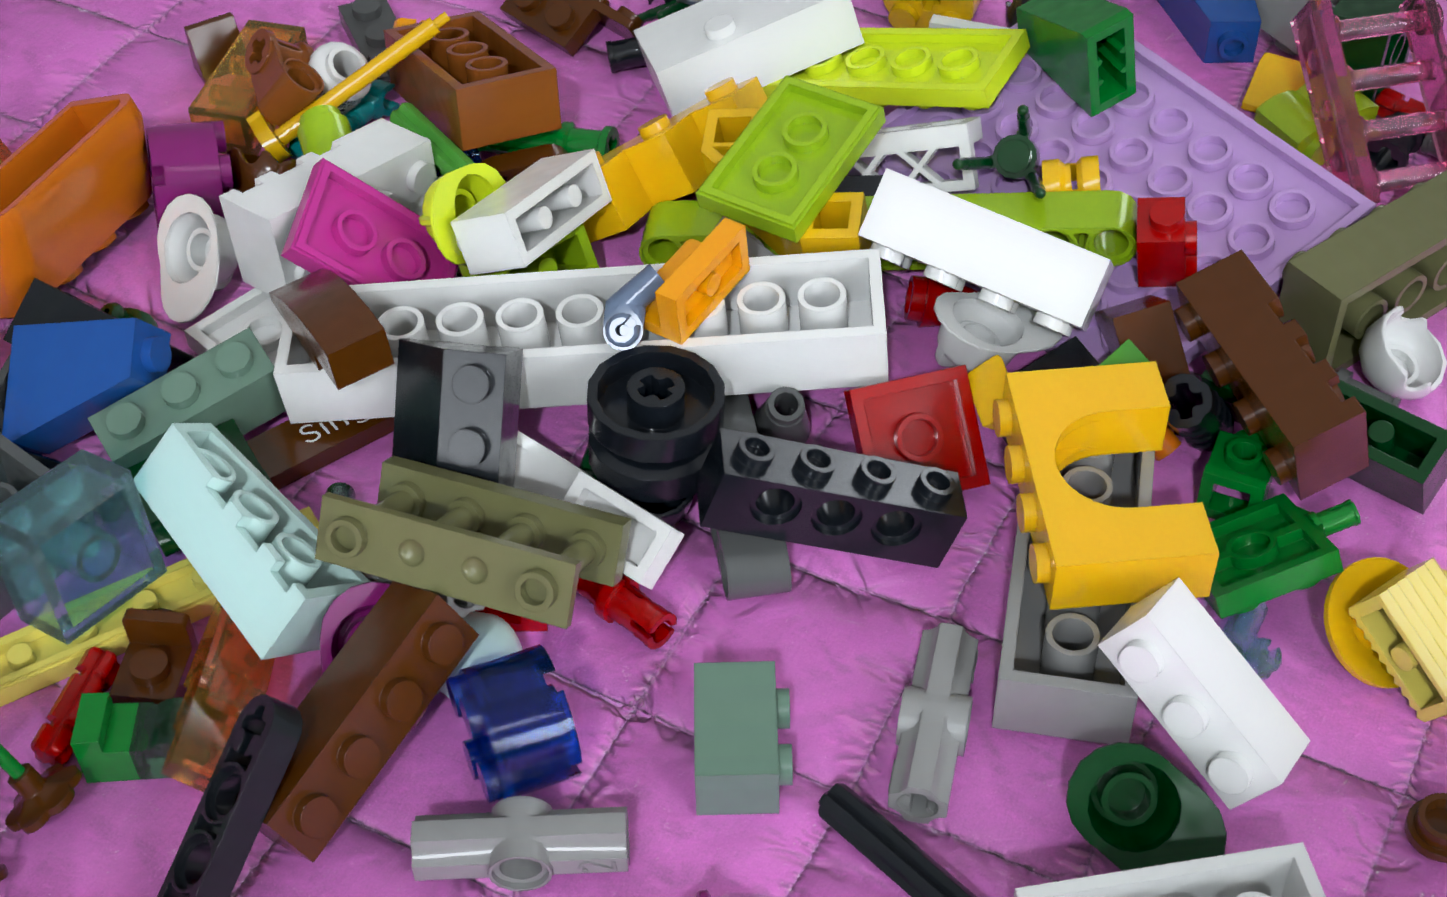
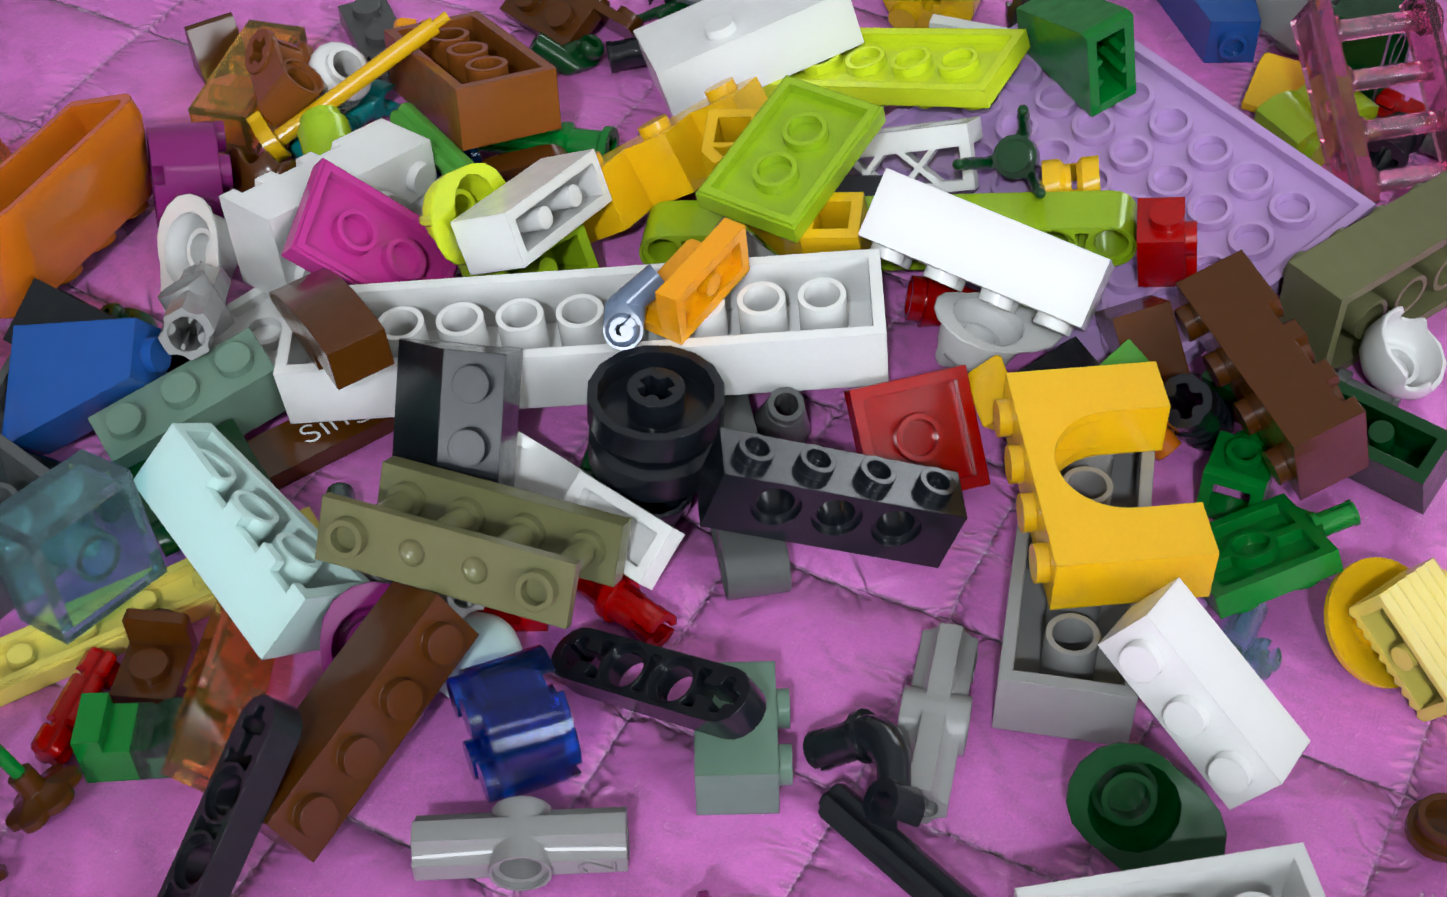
(195, 310): none -> light grey piece
(569, 57): none -> dark green arm
(659, 674): none -> black beam
(877, 741): none -> black piece

